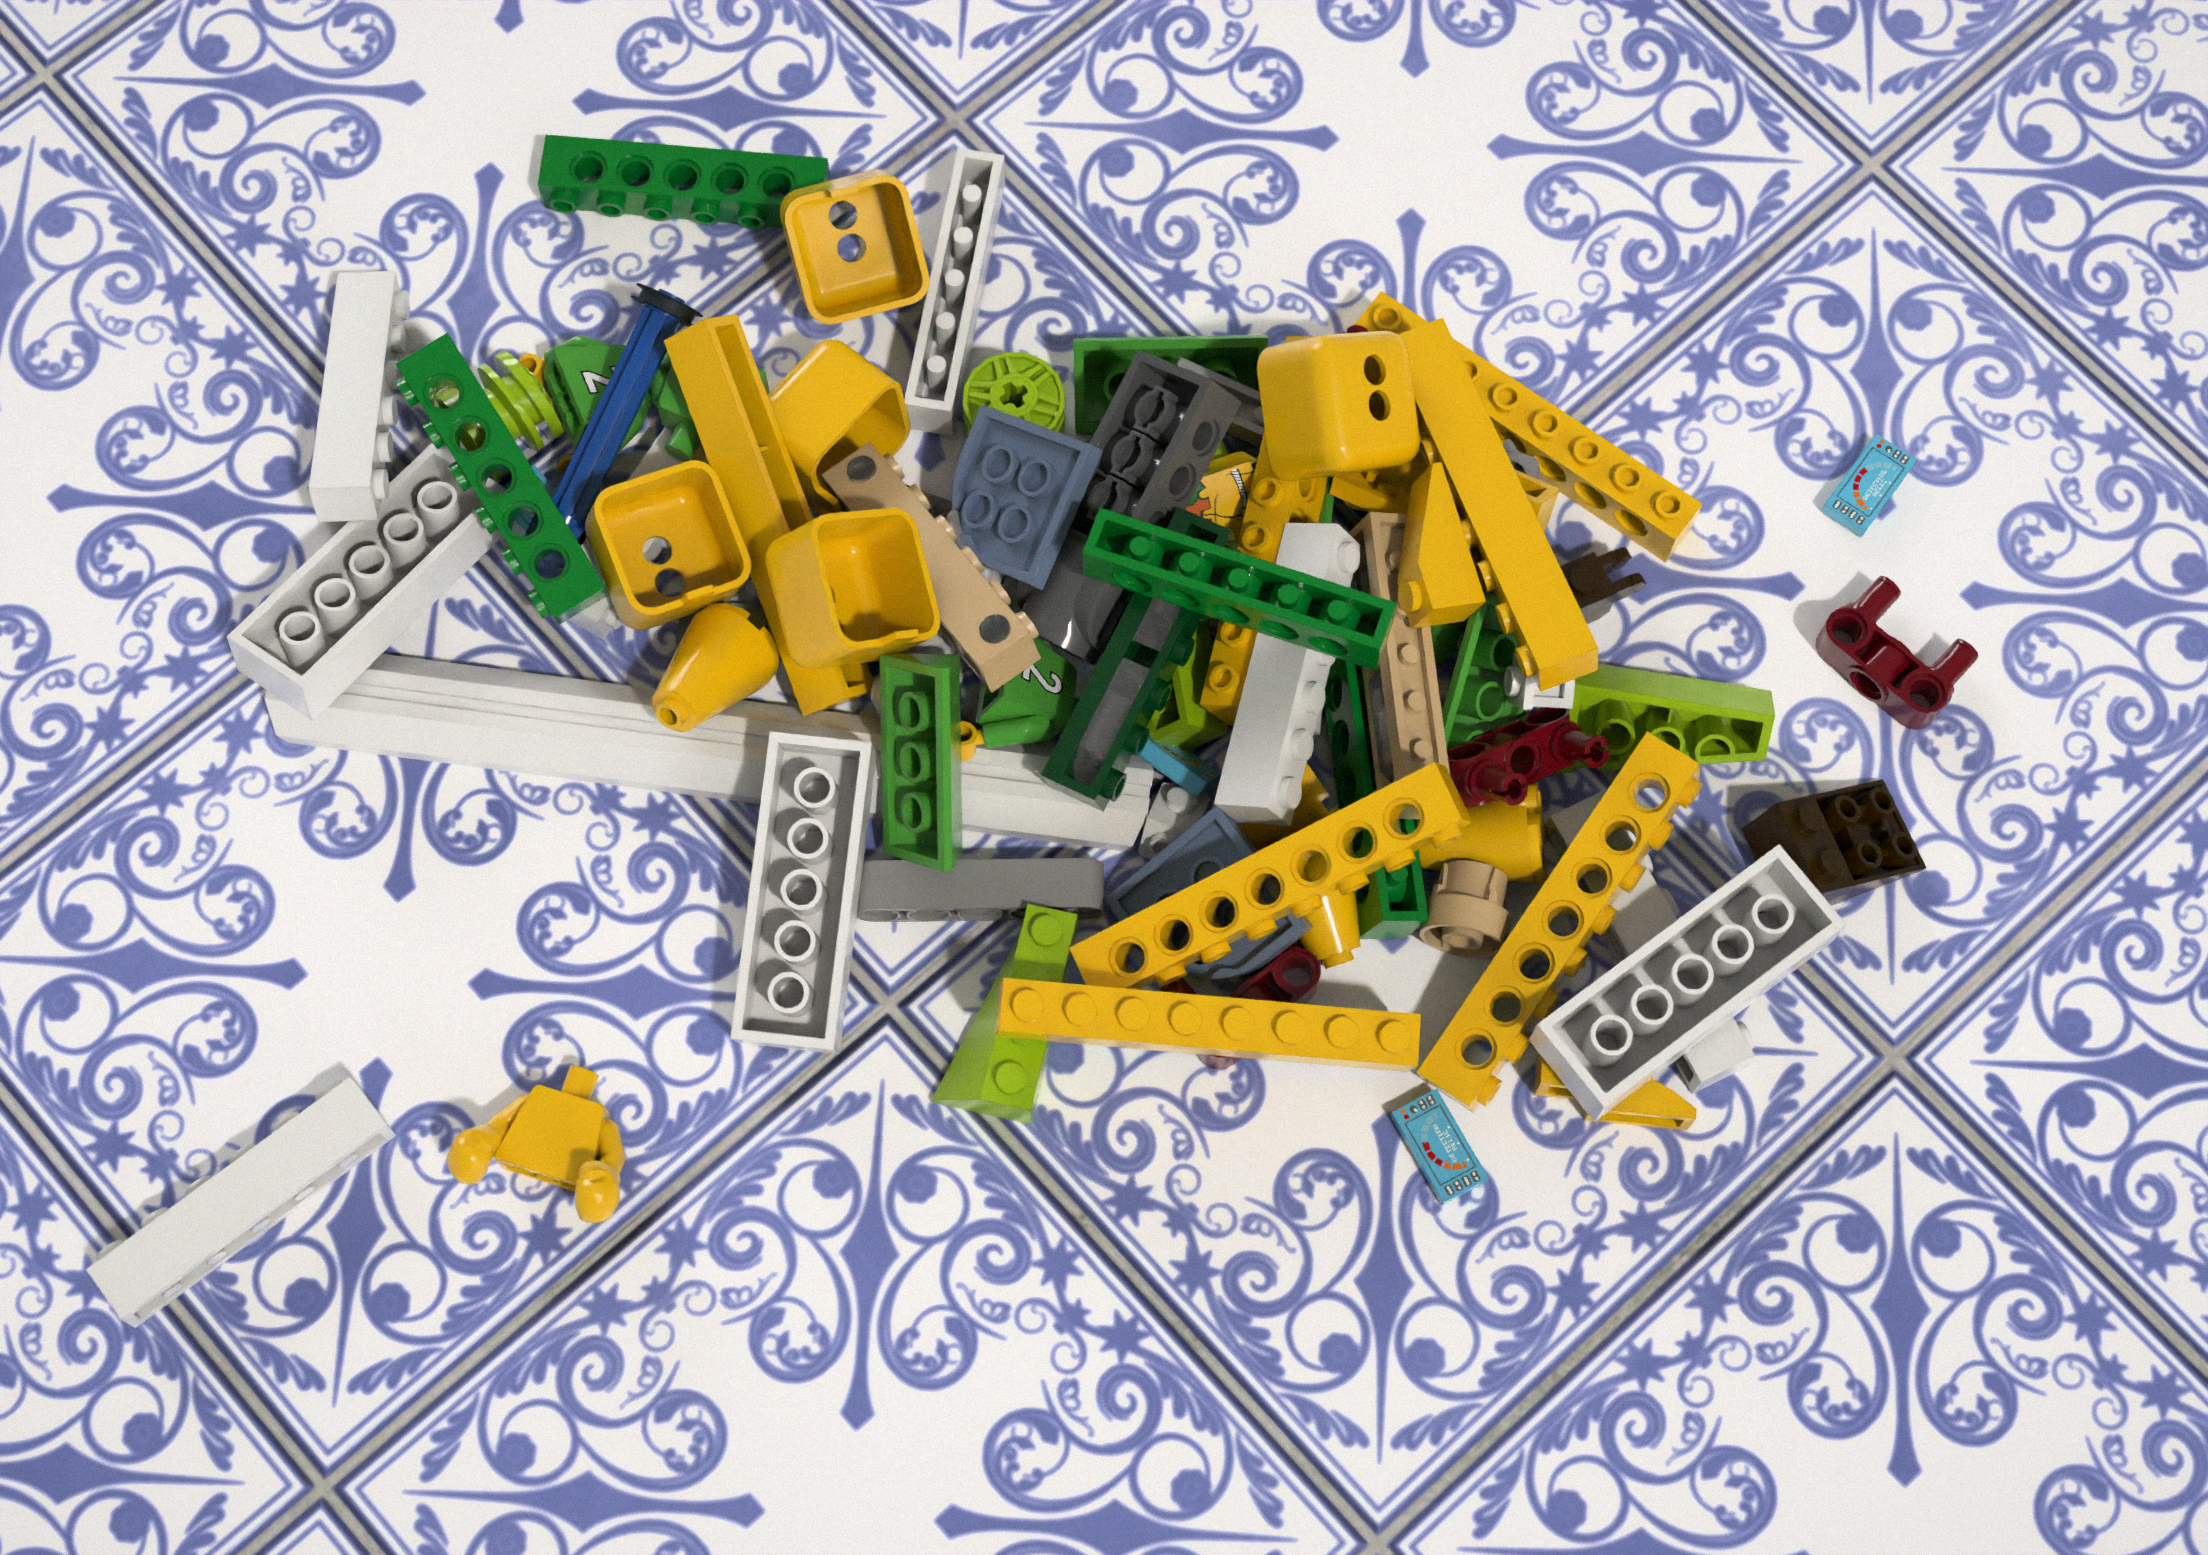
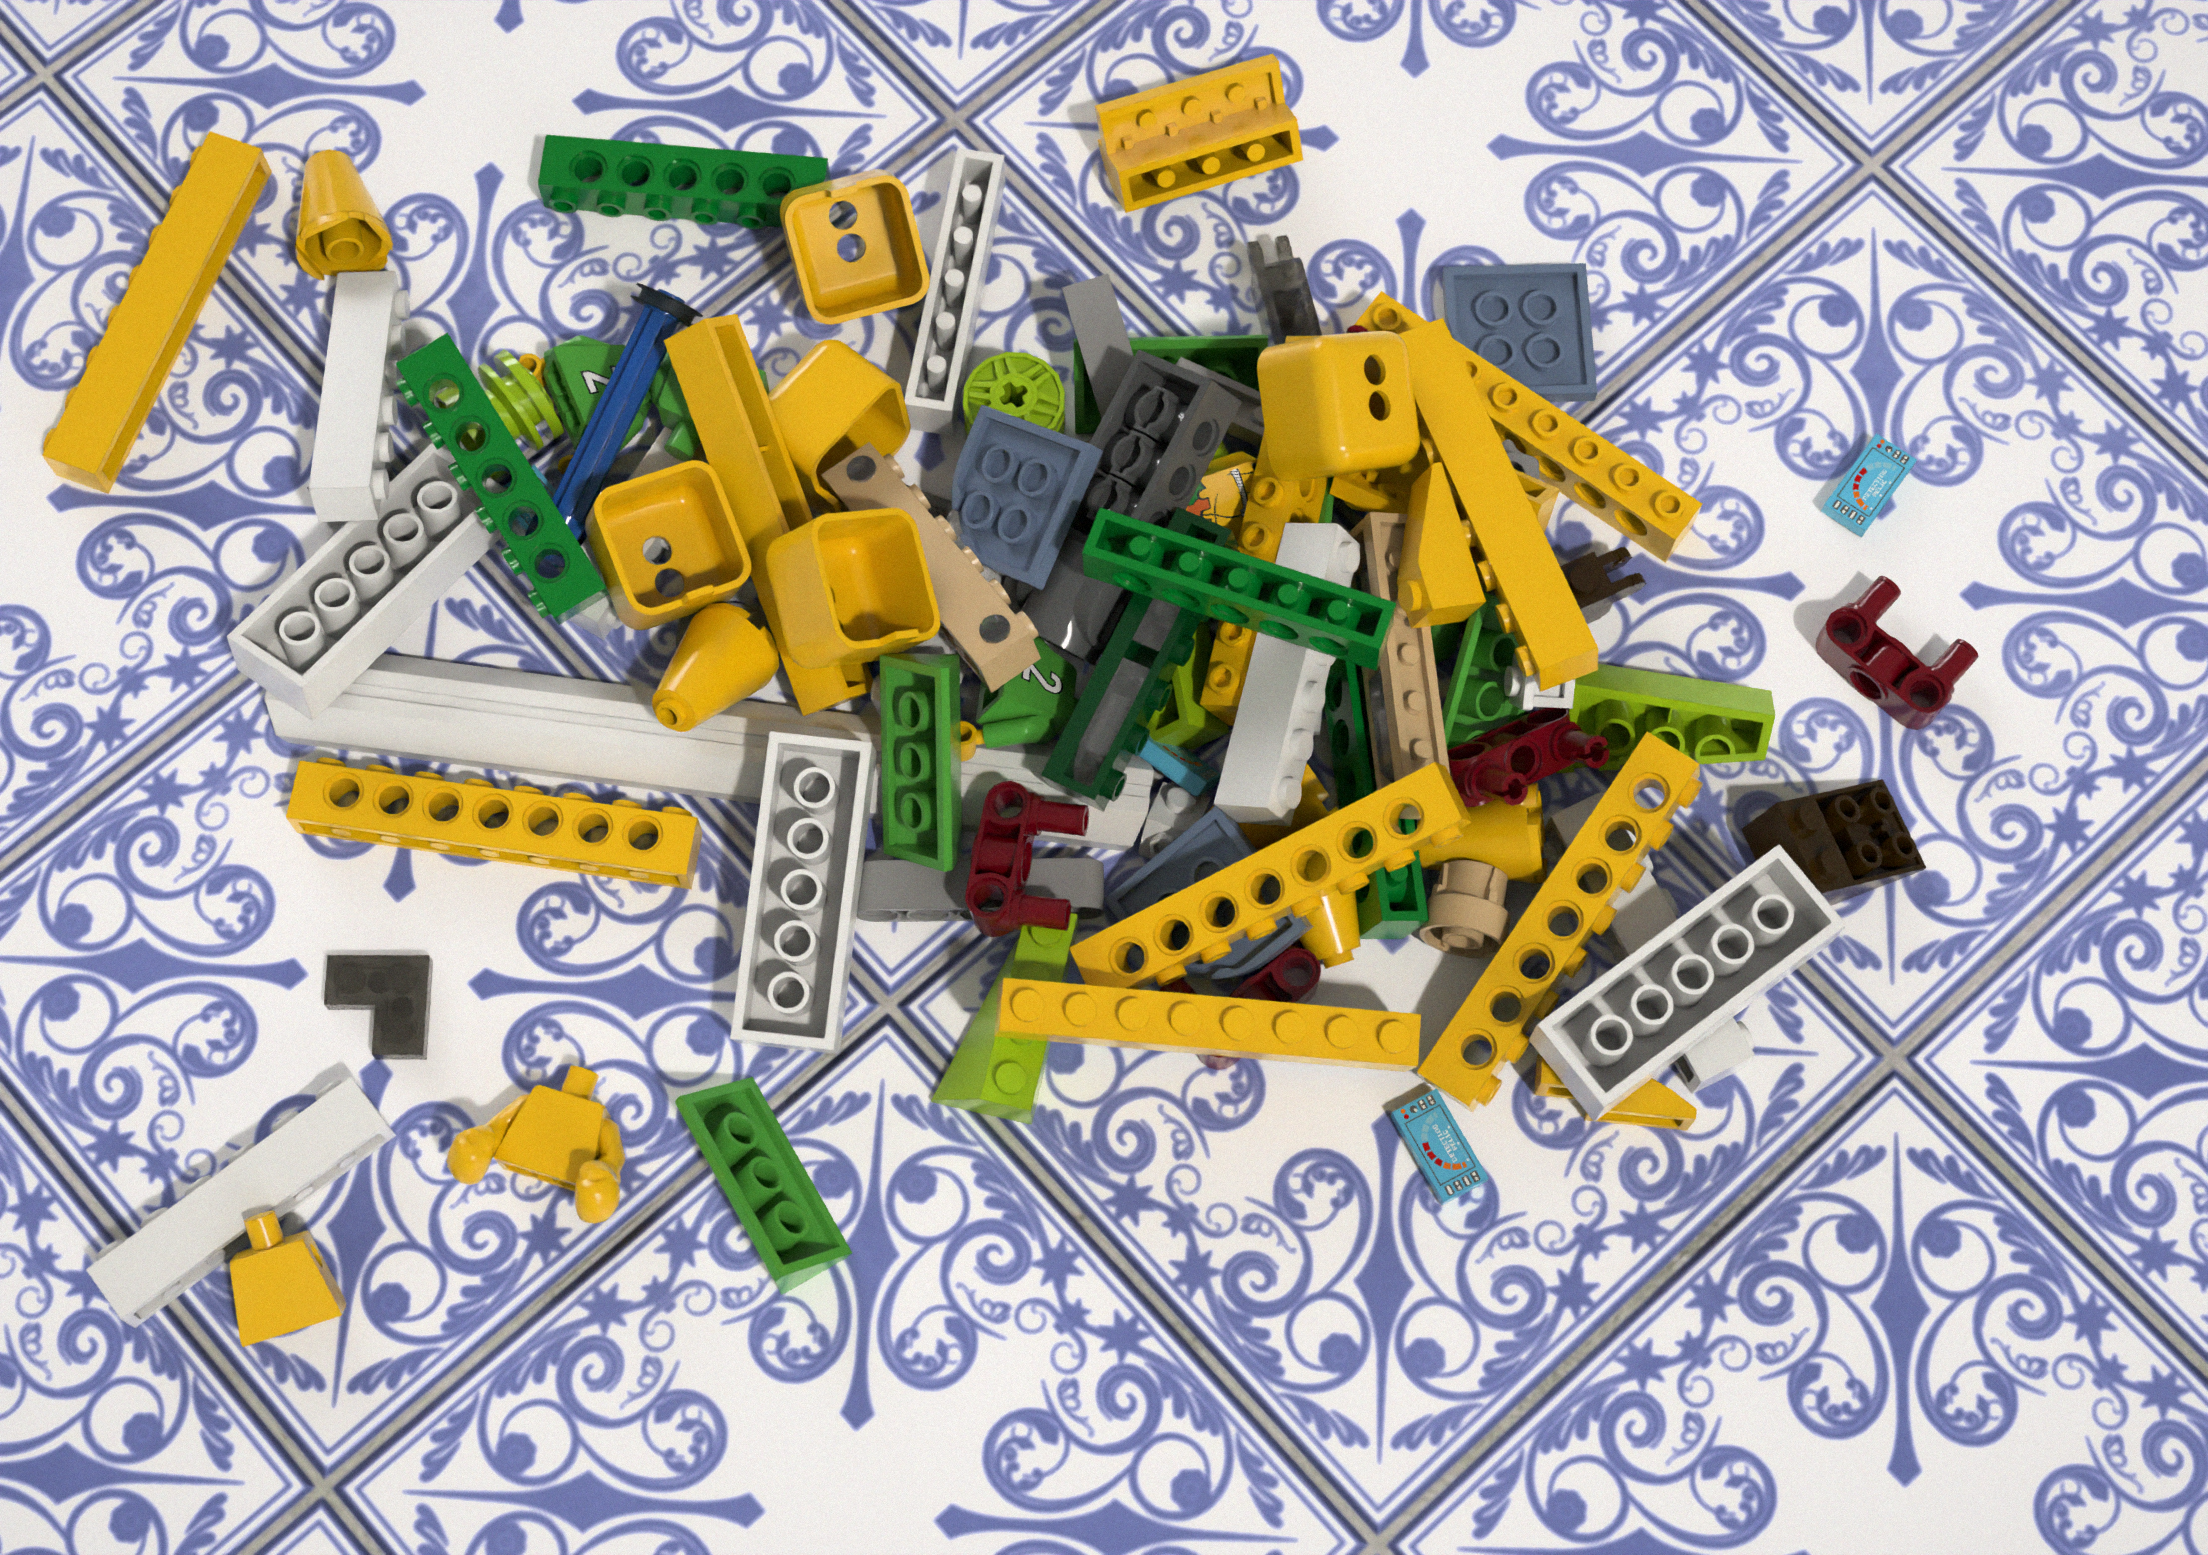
(156, 312): none -> yellow brick
(281, 1282): none -> yellow torso
(320, 785): none -> yellow brick
(338, 220): none -> yellow cone
(397, 991): none -> clear smoke plate
(764, 1181): none -> bright green slope
(1004, 859): none -> dark red piece
(1100, 336): none -> light grey slope
(1197, 133): none -> yellow brick
(1281, 293): none -> clear smoke hinge
(1527, 324): none -> sand blue plate

